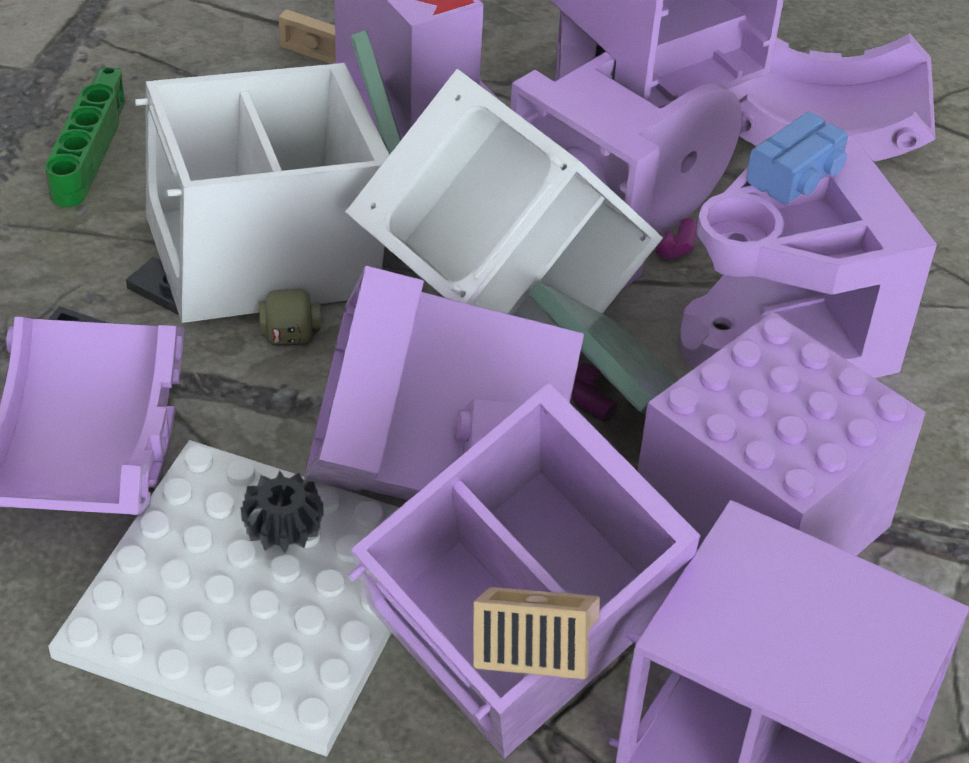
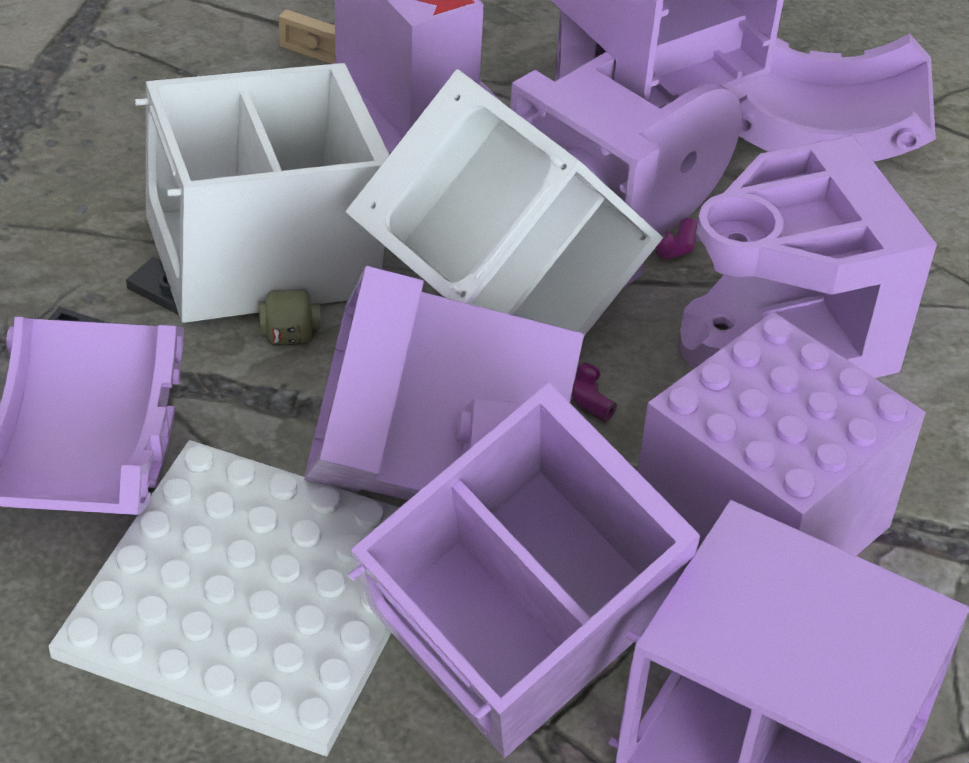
(85, 138): green piece -> none
(282, 511): black gear -> none
(376, 91): sand green tile -> none
(533, 632): tan panel -> none
(608, 346): sand green tile -> none
(797, 158): medium blue brick -> none

